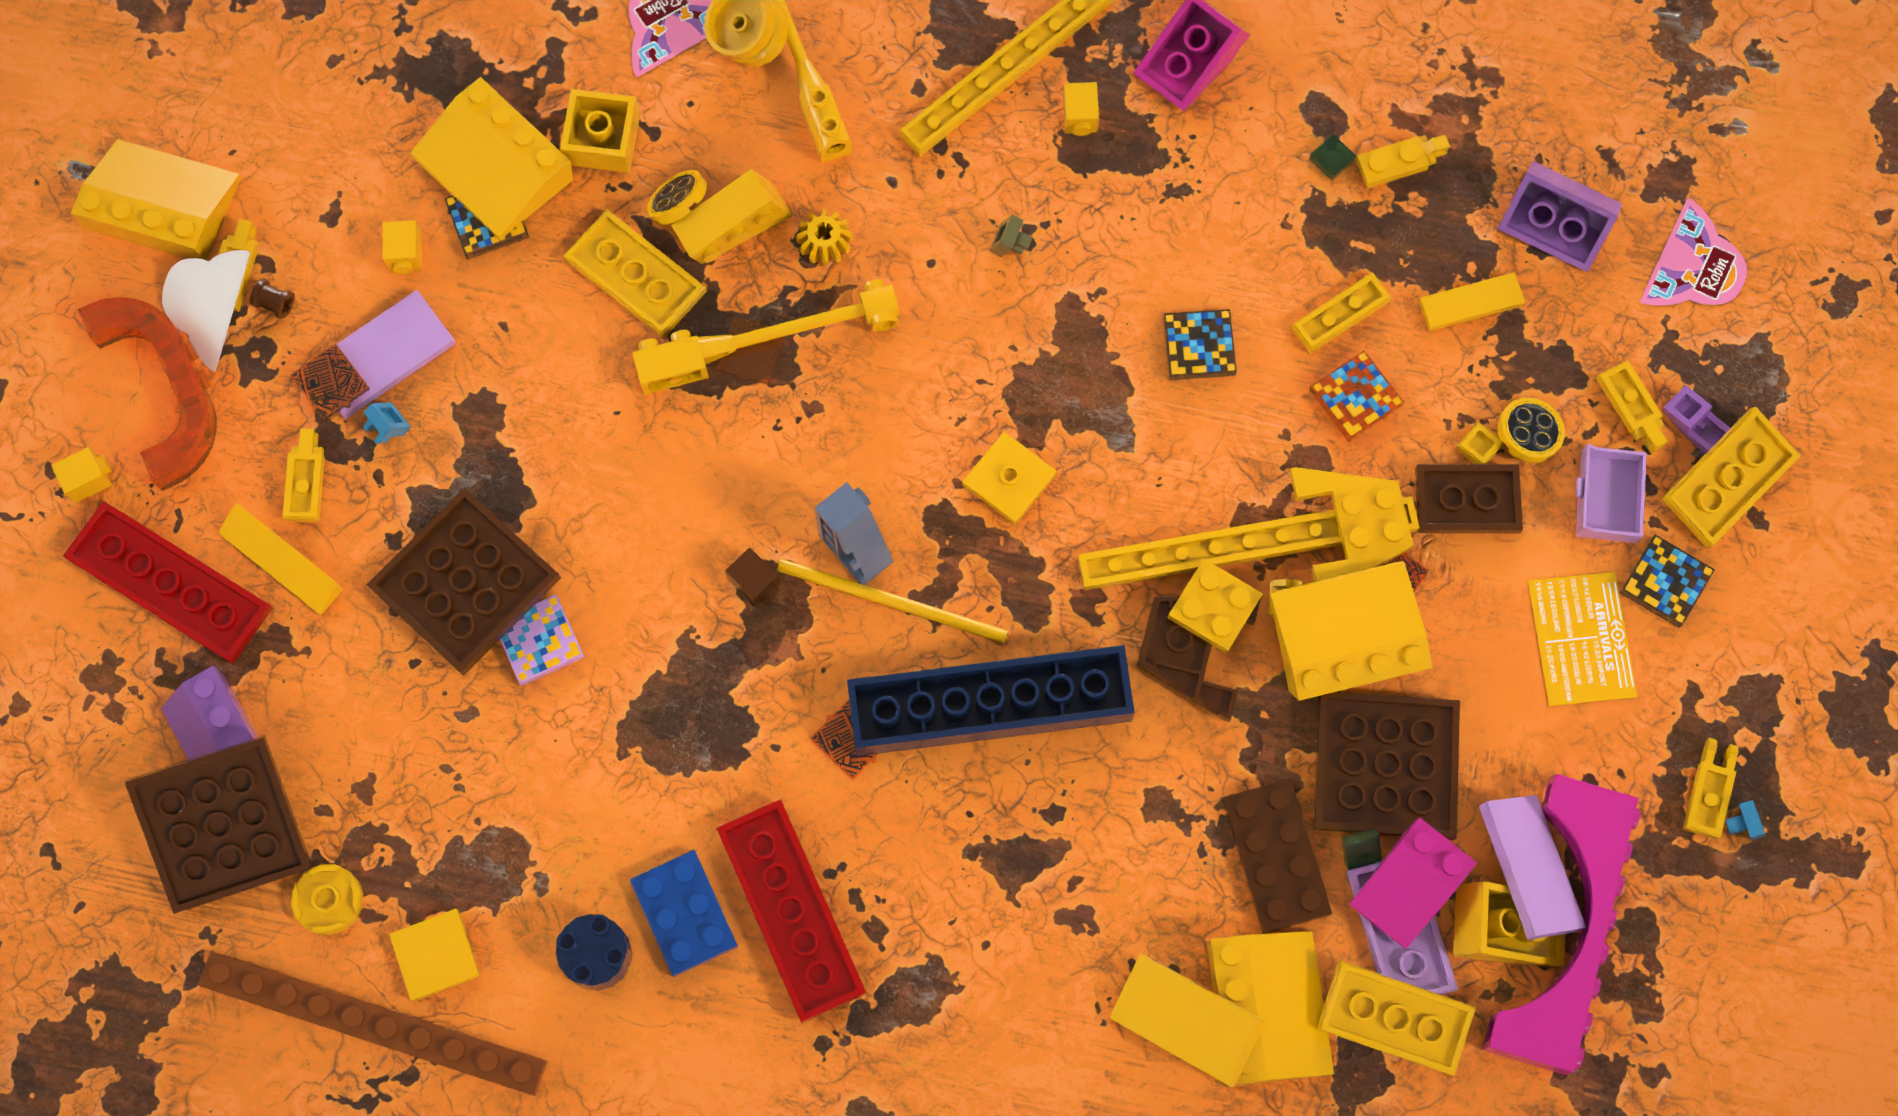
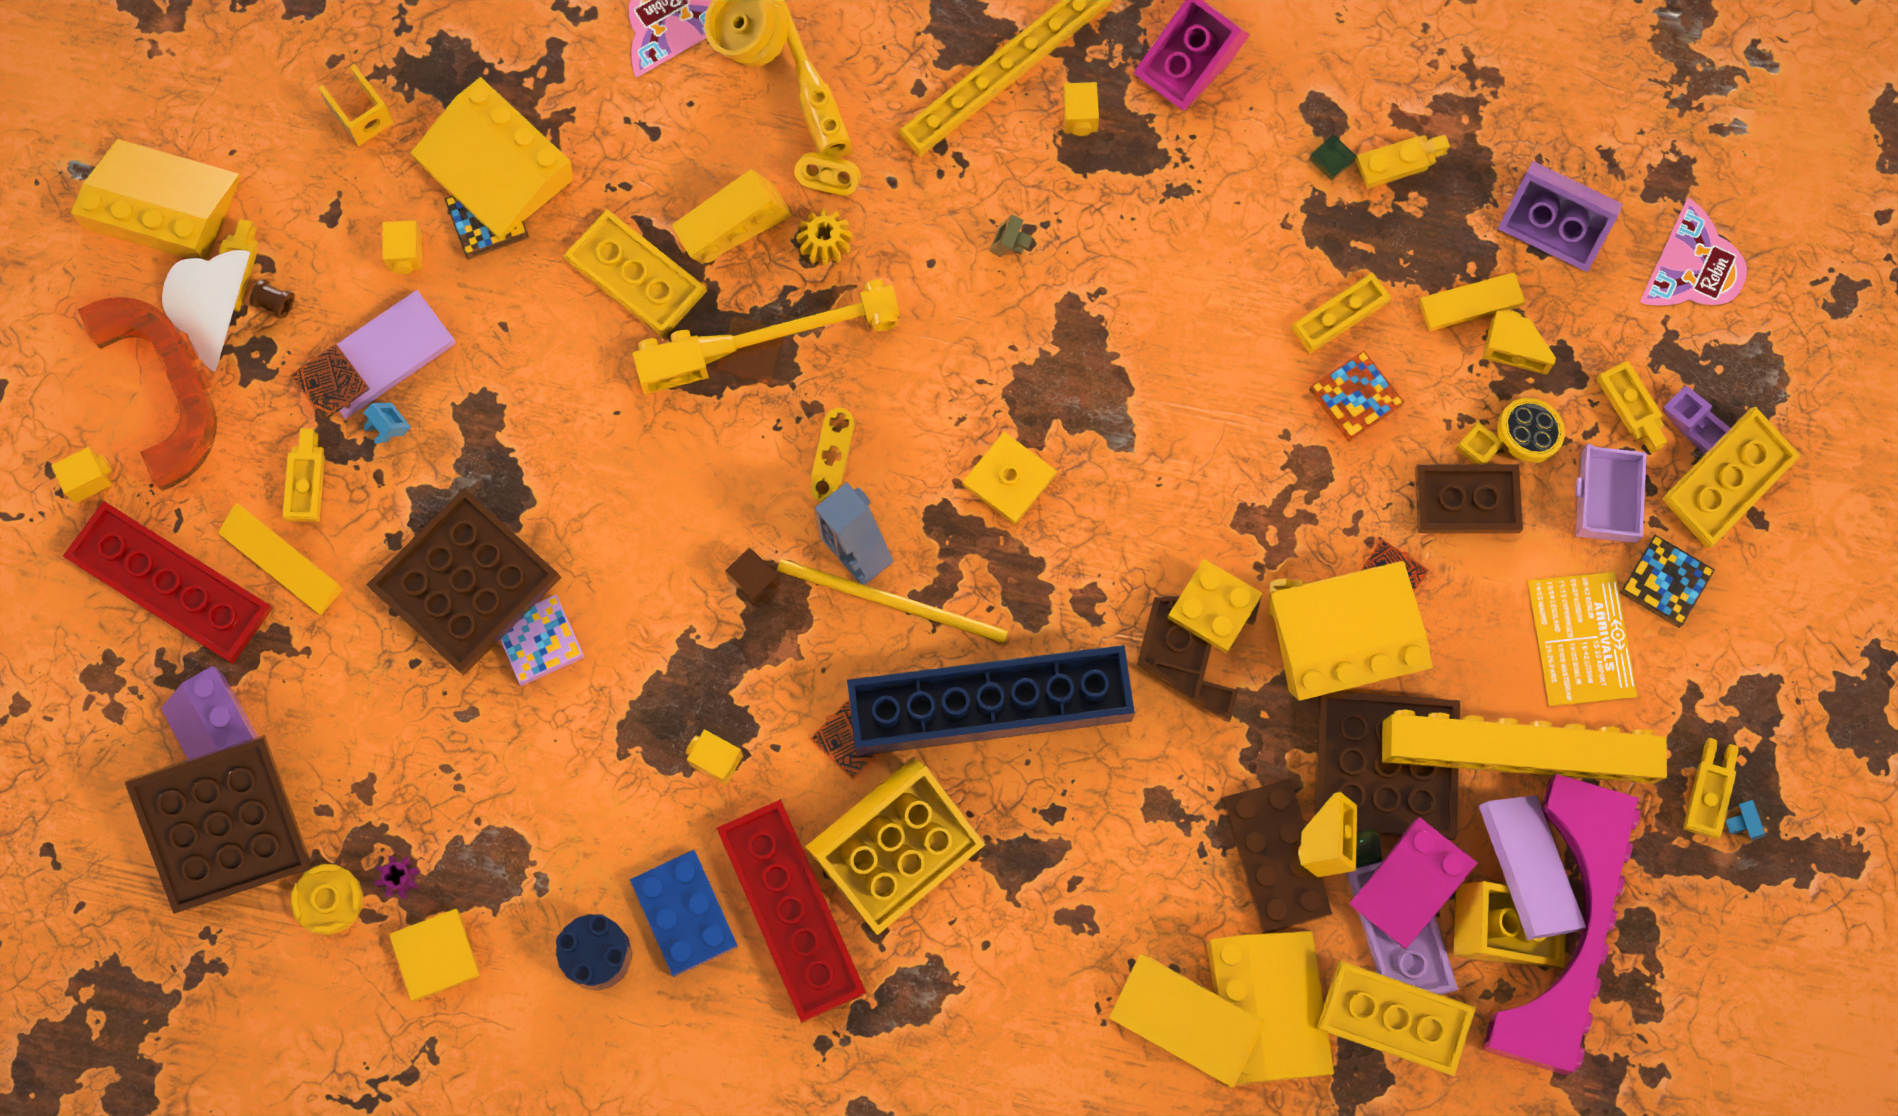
(356, 127): none -> yellow piece
(373, 1023): dark orange plate -> none
(389, 873): none -> magenta gear
(600, 130): yellow brick -> none
(675, 196): tile -> none
(713, 756): none -> yellow brick
(828, 175): none -> yellow plate
(832, 474): none -> yellow beam
(895, 845): none -> yellow slope
(1199, 344): tile -> none
(1219, 547): yellow plate -> none
(1330, 838): none -> yellow slope
(1367, 515): yellow wing -> none
(1517, 343): none -> yellow slope
(1524, 748): none -> yellow brick

